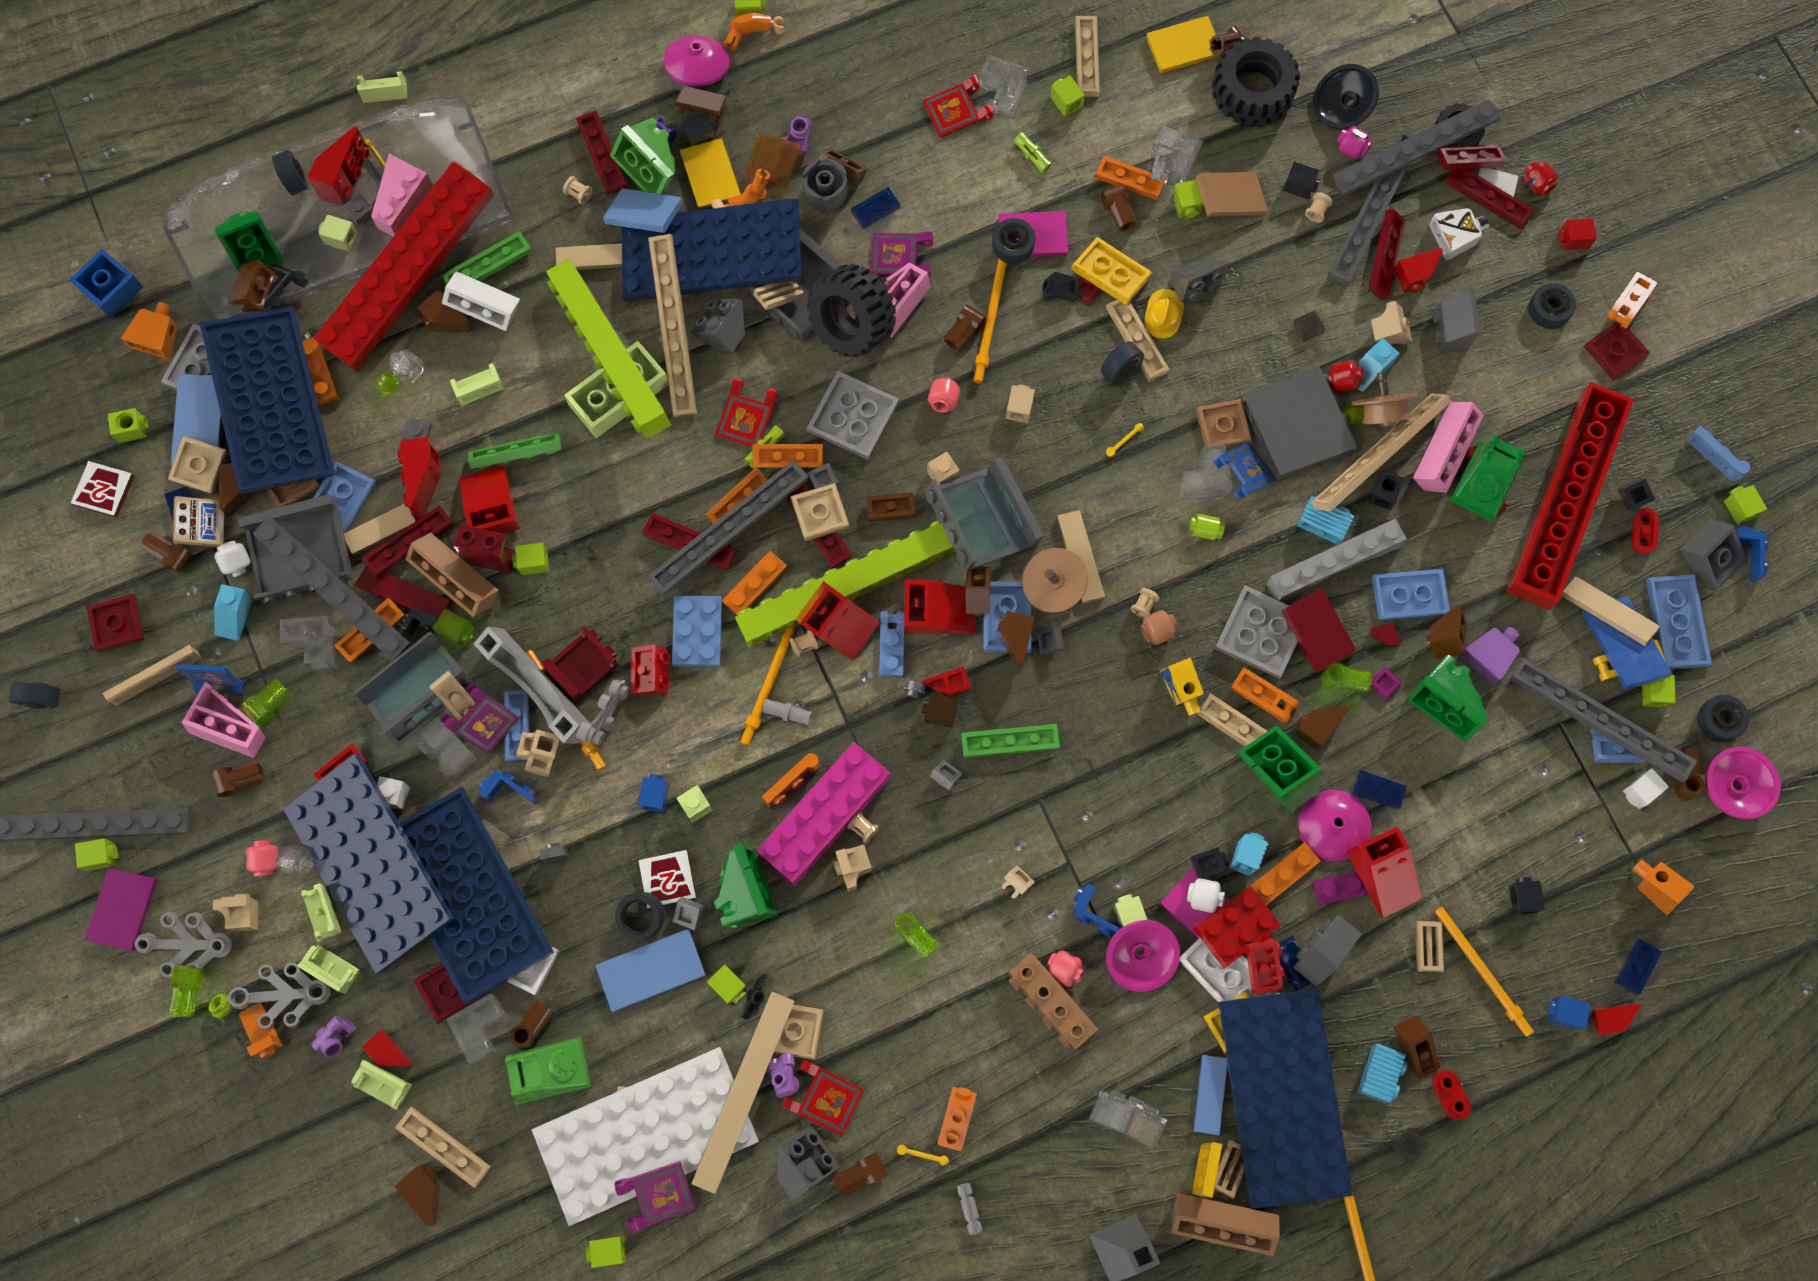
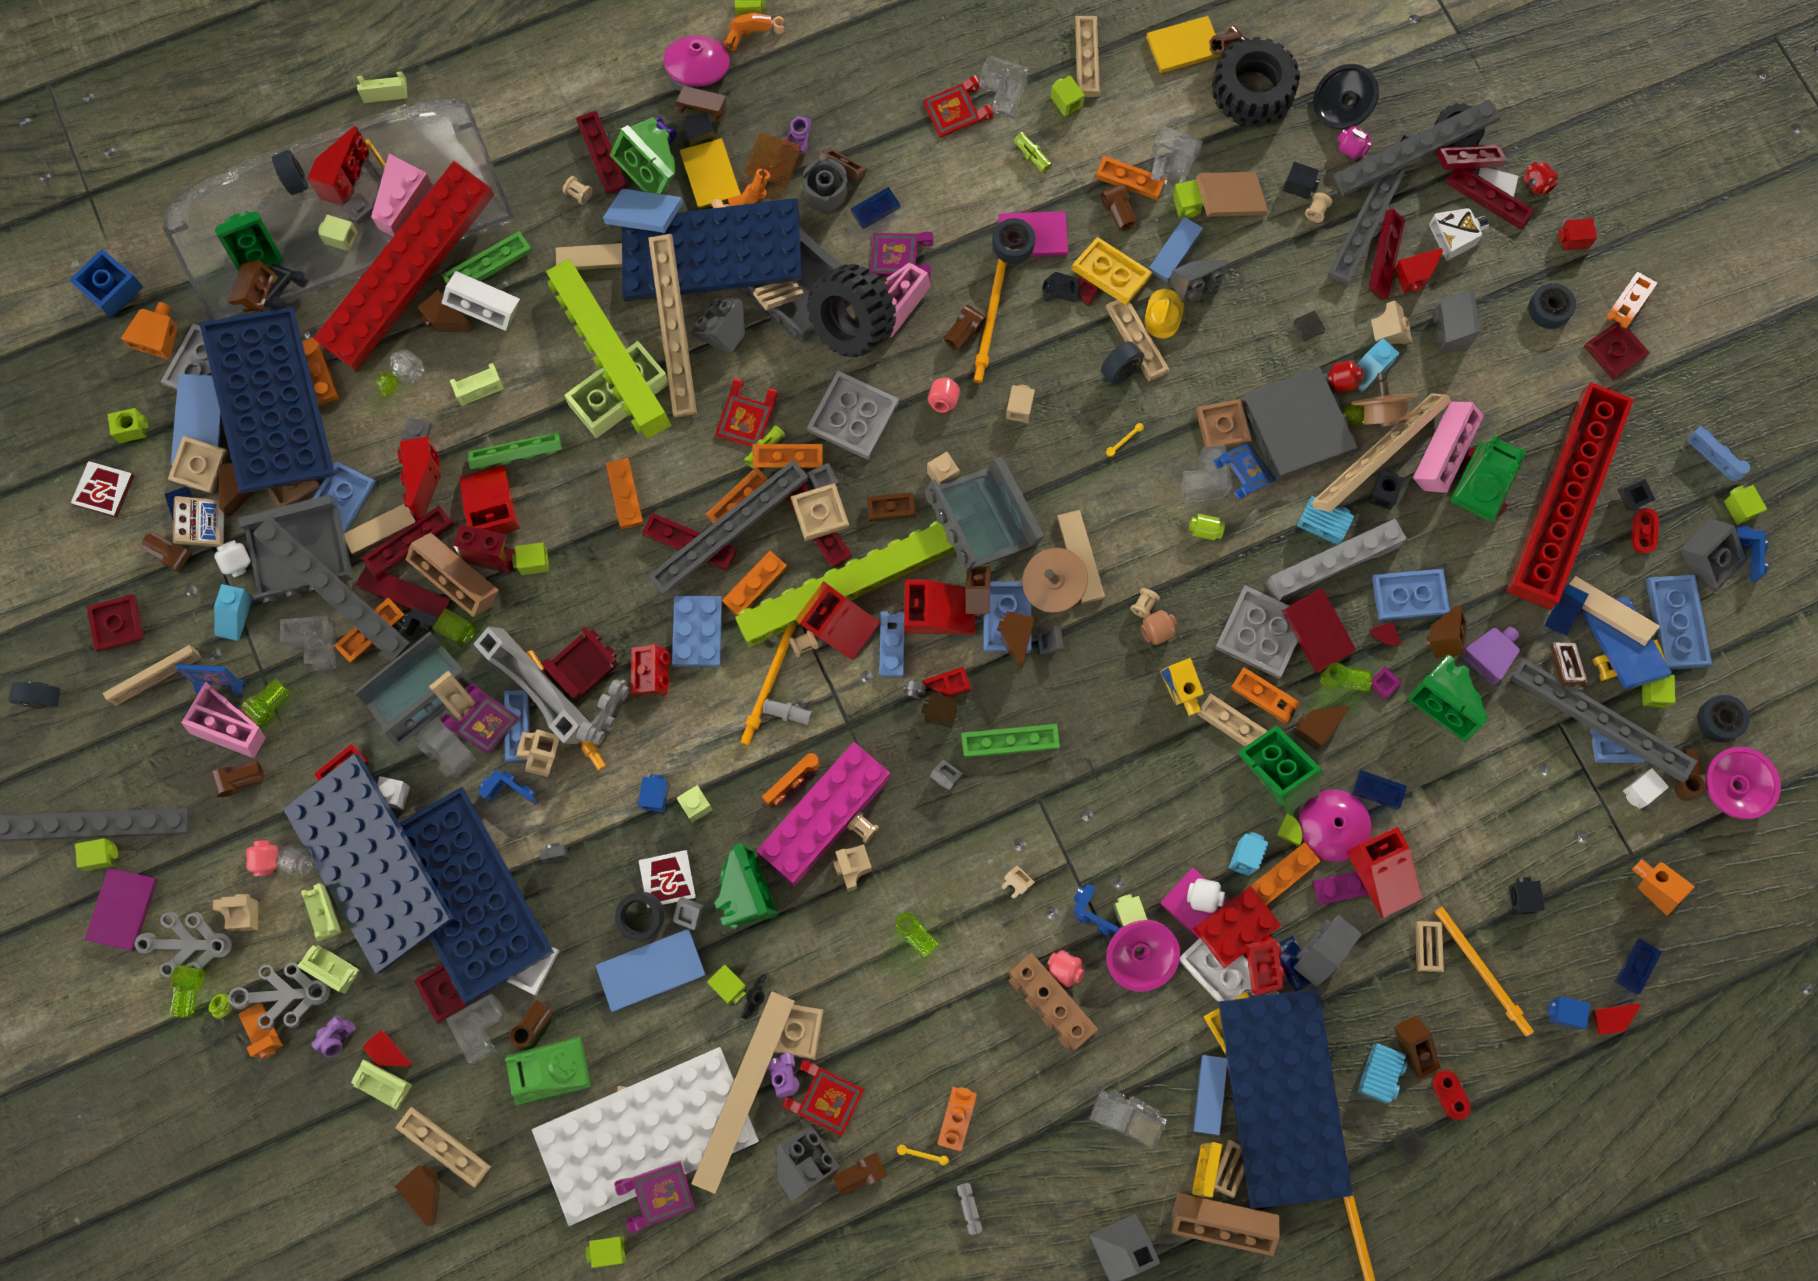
(624, 493): none -> orange plate
(1175, 249): none -> medium blue tile
(1209, 863): black bracket -> none
(1290, 830): none -> lime tile
(1564, 664): none -> reddish brown tile
(1566, 610): none -> clear blue tile

